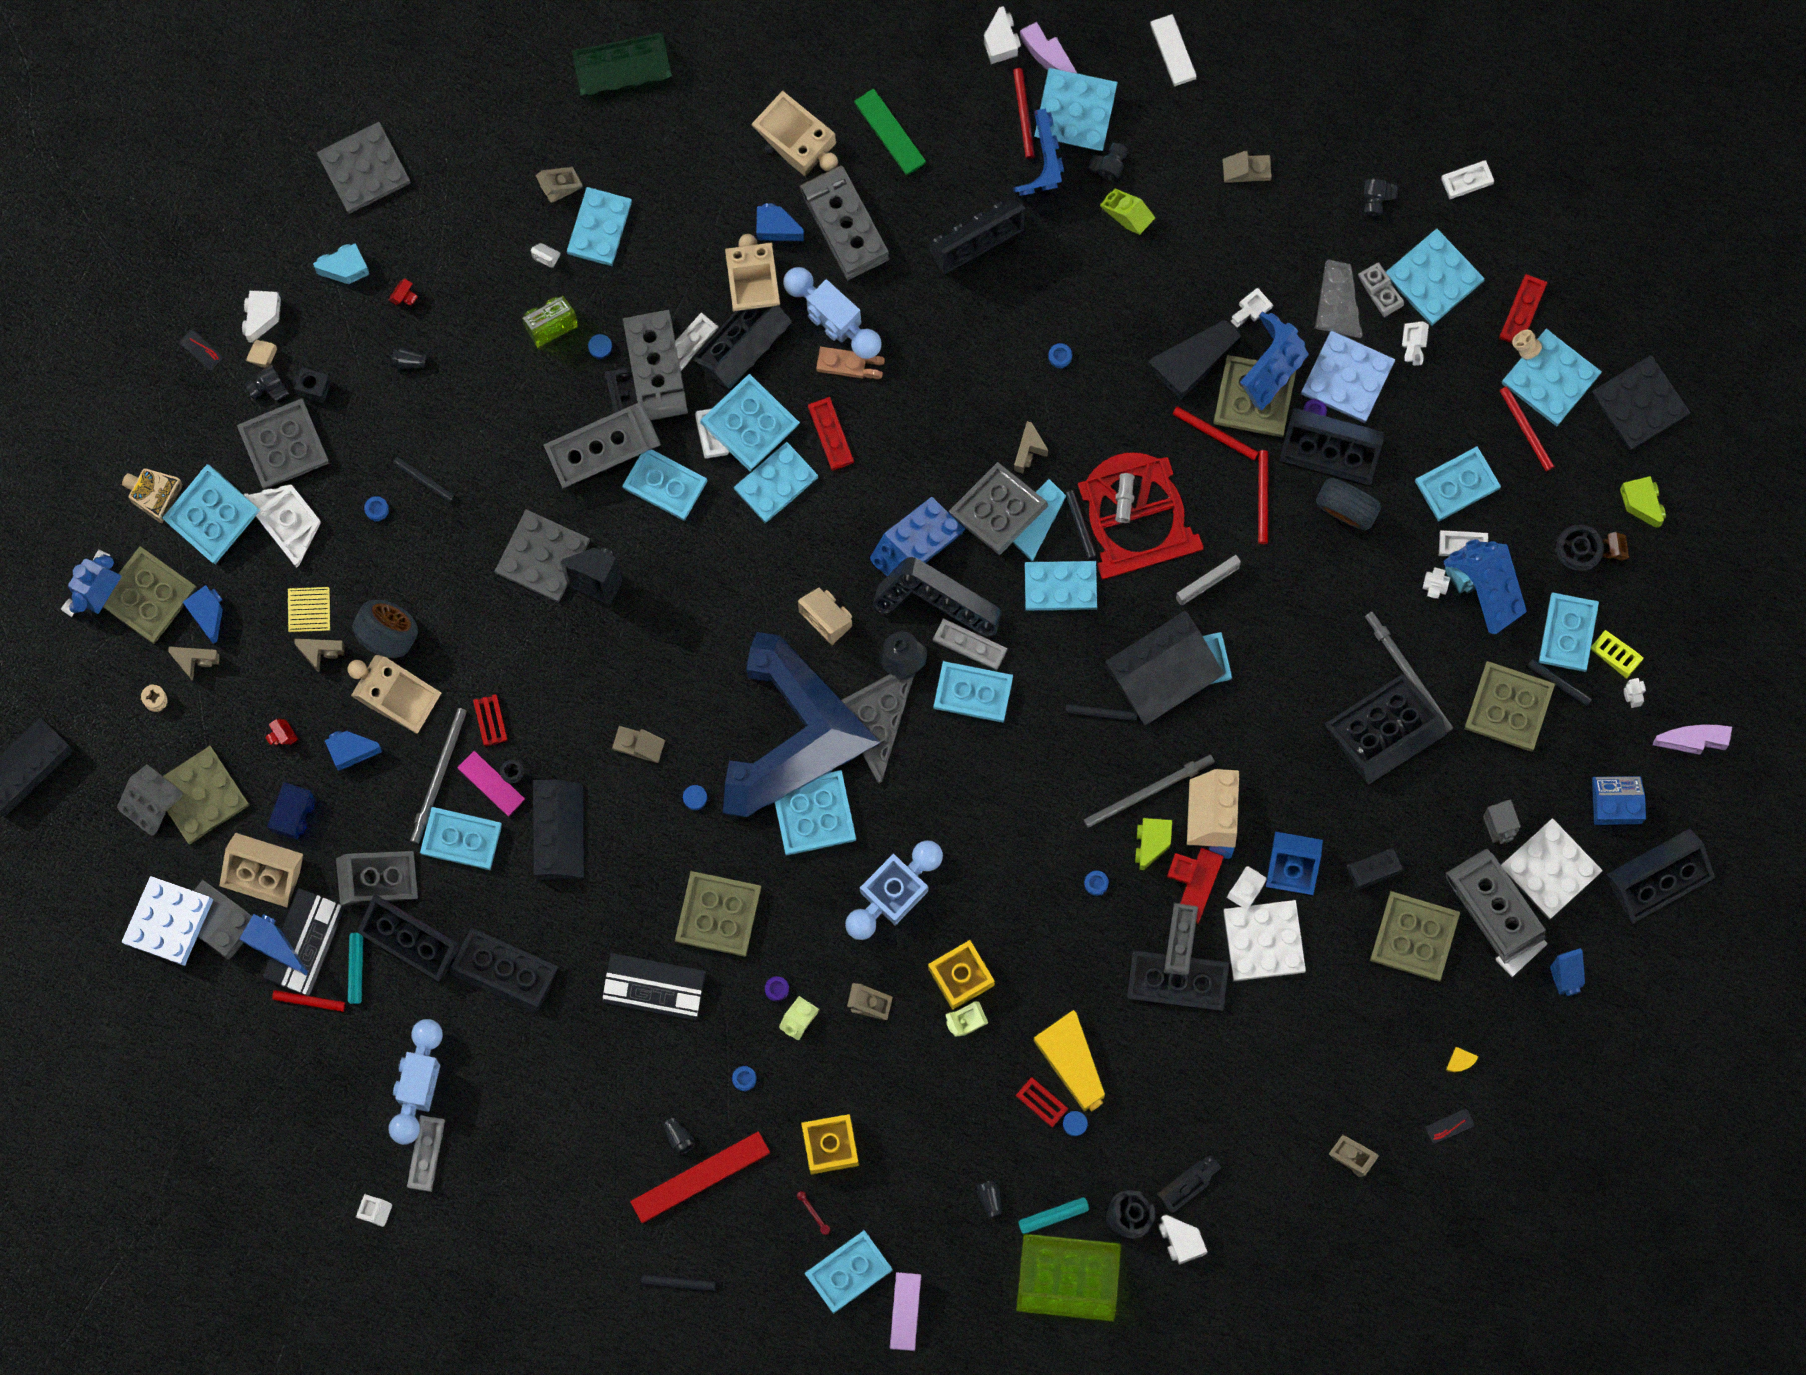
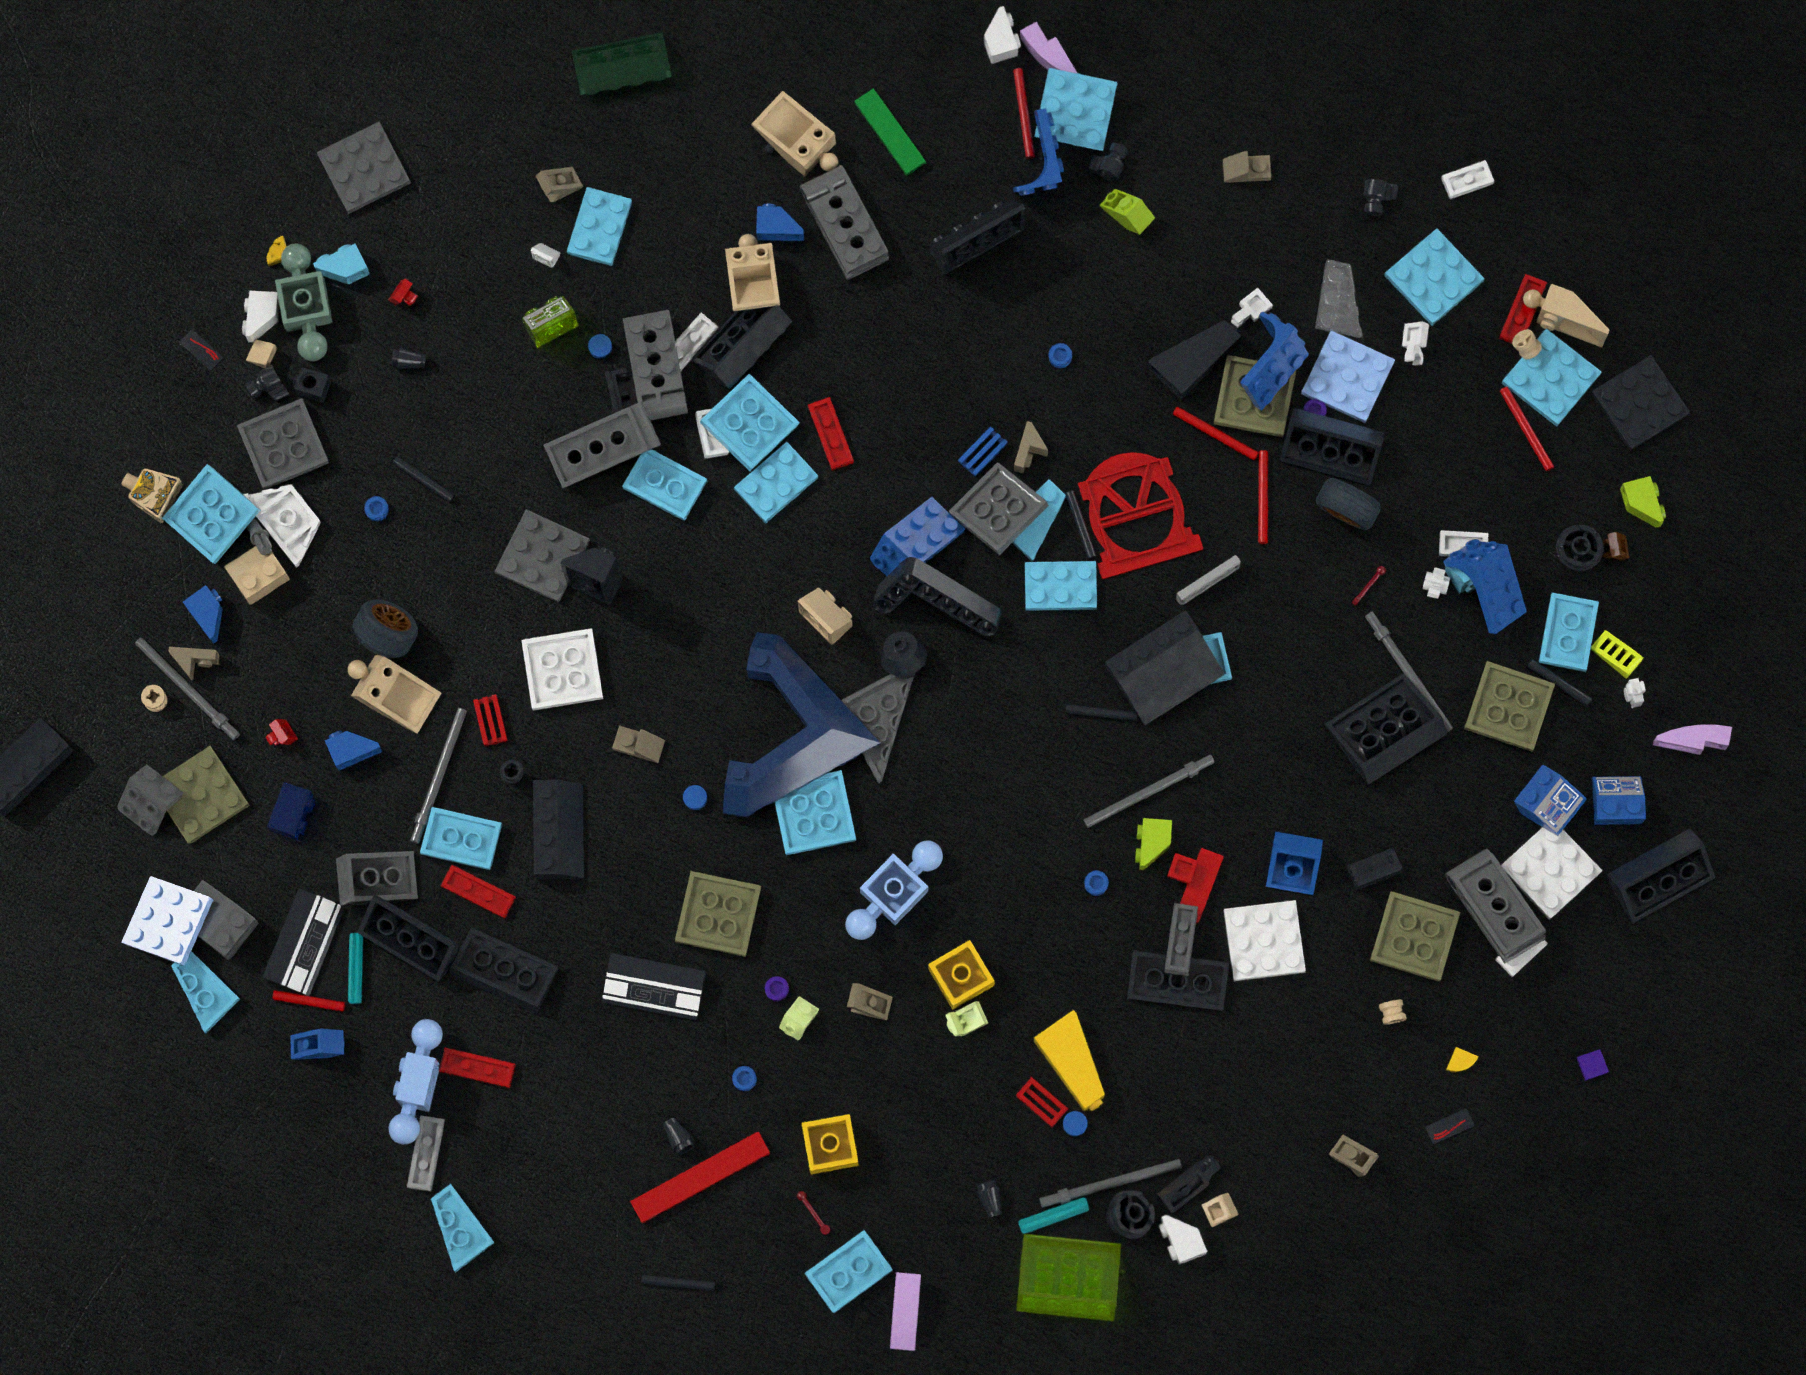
(91, 584): blue torso -> none
(148, 595): olive plate -> none
(205, 991): none -> medium azure wing
(218, 719): none -> dark grey bar
(256, 574): none -> tan slope
(259, 537): none -> dark grey axle
(260, 869): tan slope -> none
(270, 940): blue slope -> none
(275, 251): none -> yellow tile
(304, 302): none -> sand green brick
(308, 609): light yellow sticker -> none
(314, 648): dark tan slope -> none
(317, 1044): none -> blue slope
(374, 1210): white slope -> none
(460, 1228): none -> medium azure wing
(477, 1067): none -> red tile
(478, 891): none -> red tile
(491, 784): dark pink tile -> none
(562, 669): none -> white plate
(833, 312): light blue brick -> none
(847, 363): nougat hinge -> none
(970, 644): light grey tile -> none
(973, 692): medium azure plate -> none
(996, 438): none -> blue tile
(1064, 1196): none -> dark grey bar
(1124, 498): light grey pin -> none
(1173, 50): white tile -> none
(1213, 809): tan slope -> none
(1220, 1209): none -> tan slope
(1224, 851): blue tile -> none
(1247, 888): white bracket -> none
(1380, 289): light grey slope -> none
(1380, 571): none -> dark red hinge
(1392, 1012): none -> tan wheel
(1457, 483): medium azure plate -> none
(1502, 822): dark grey brick -> none
(1549, 800): none -> blue slope
(1567, 314): none -> tan slope
(1569, 972): blue slope -> none
(1592, 1065): none -> dark purple tile

